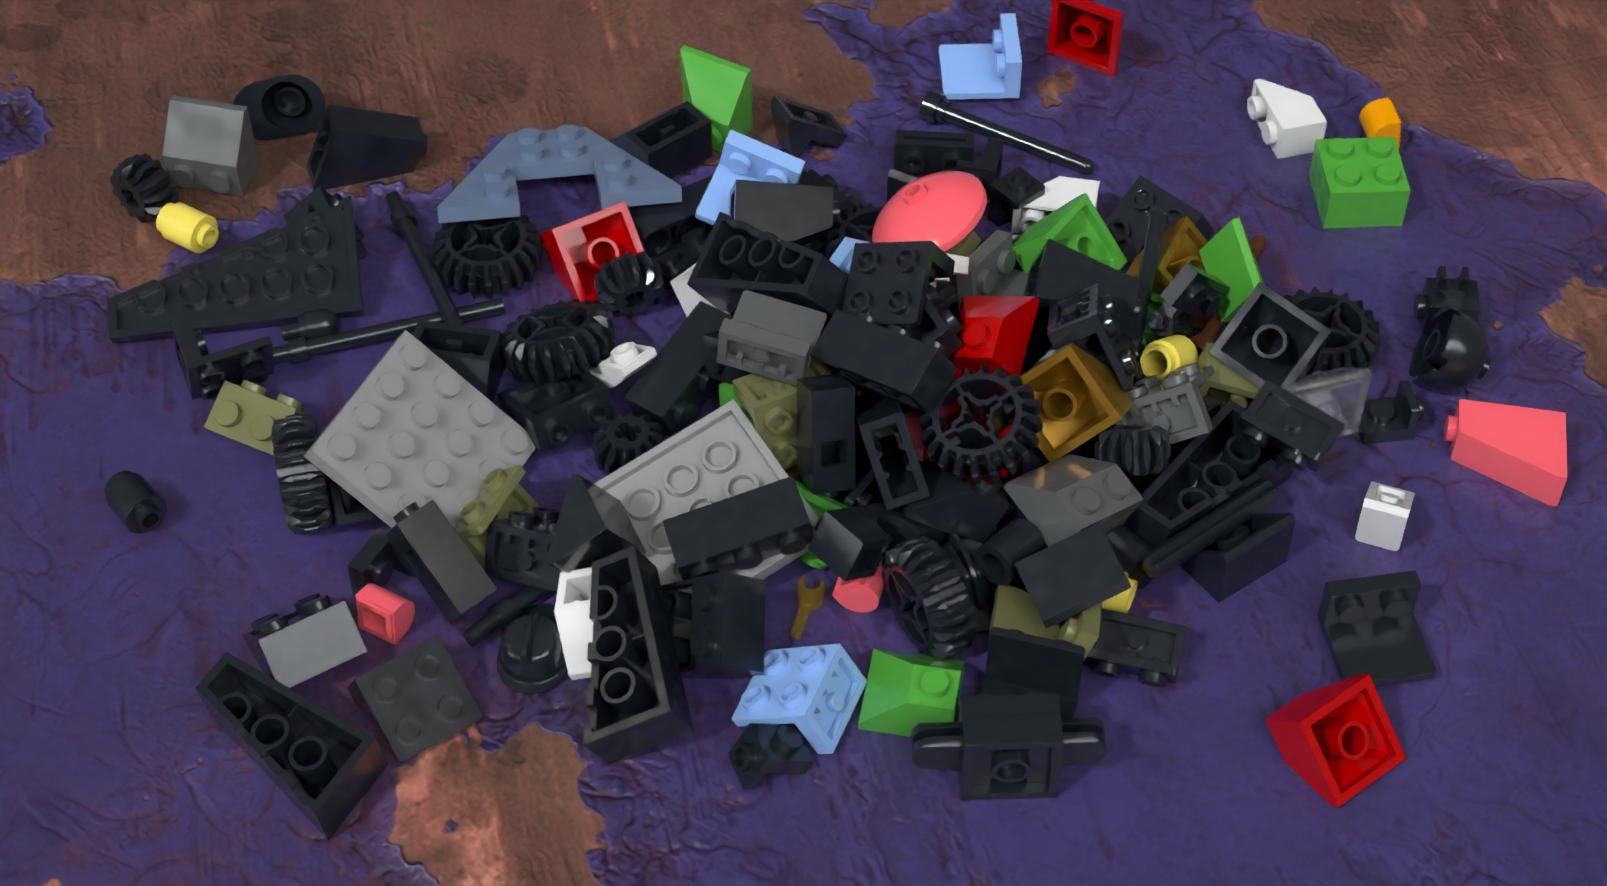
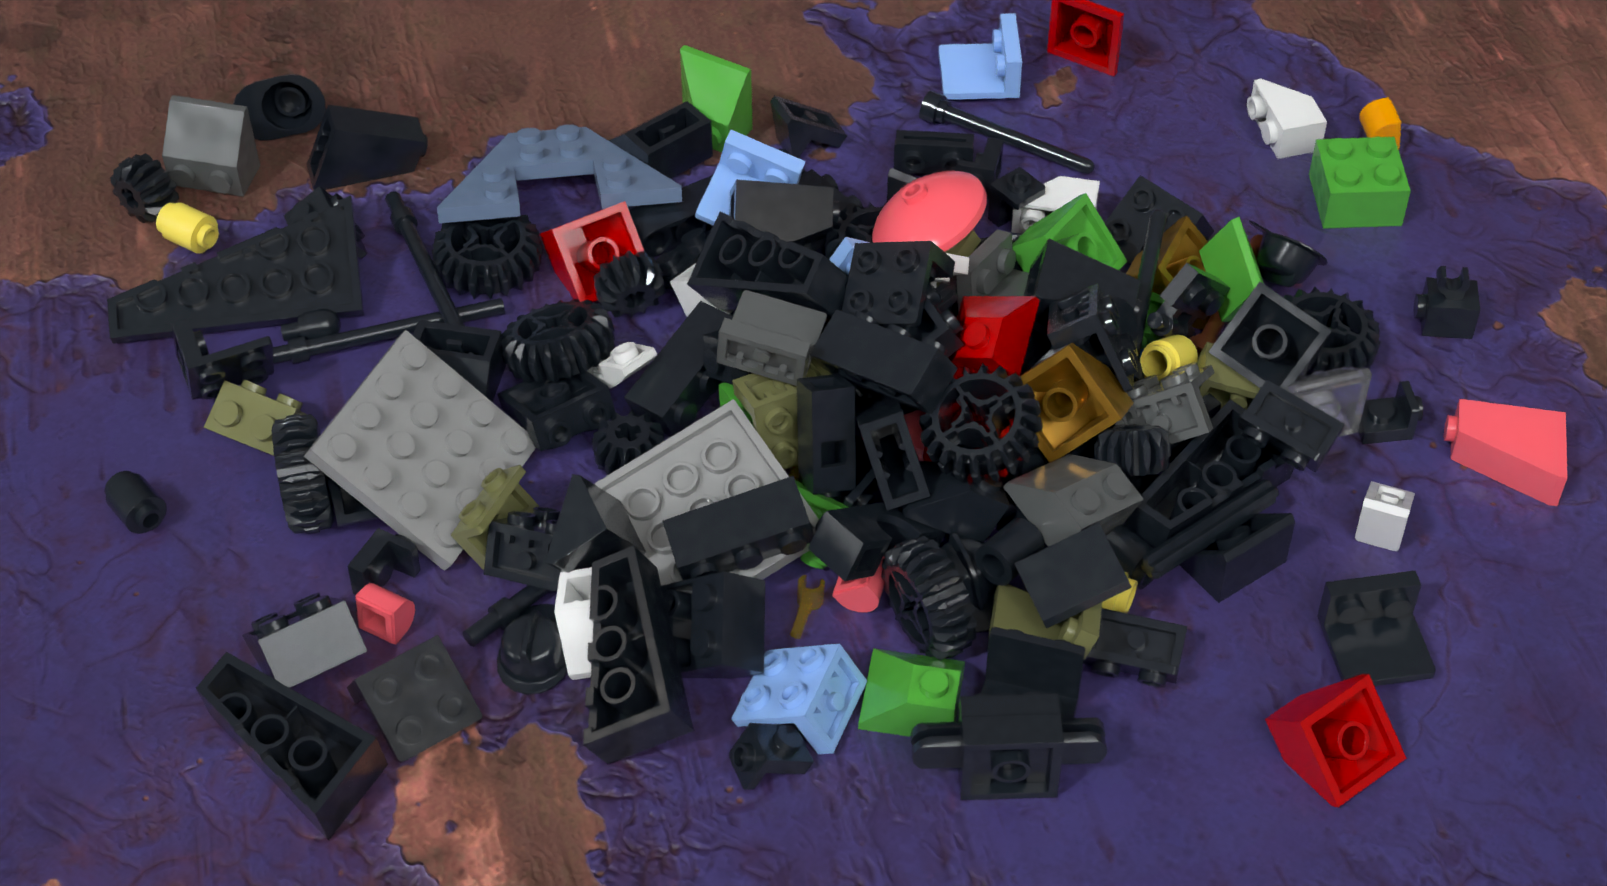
(440, 559): black brick -> none
(1284, 259): none -> black piece
(1451, 354): black cylinder -> none

